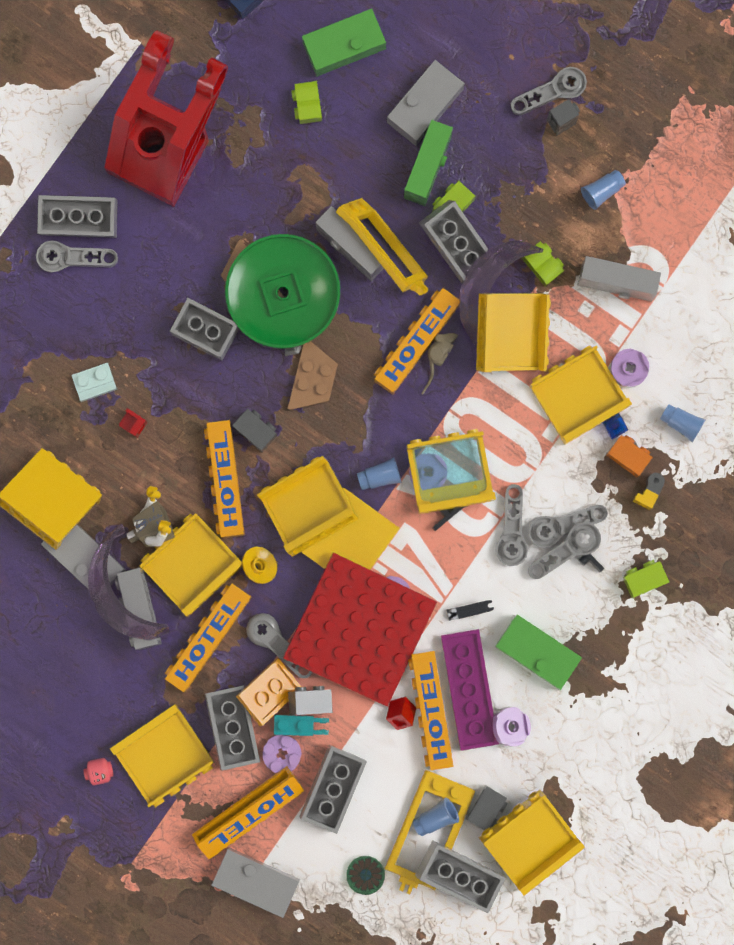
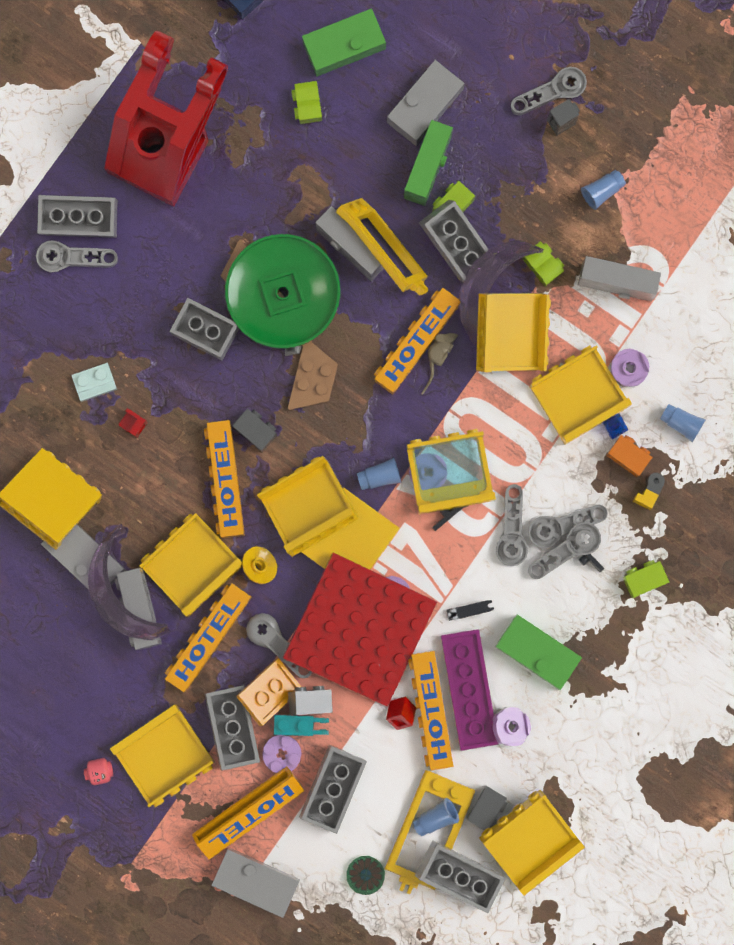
(152, 523): torso -> none

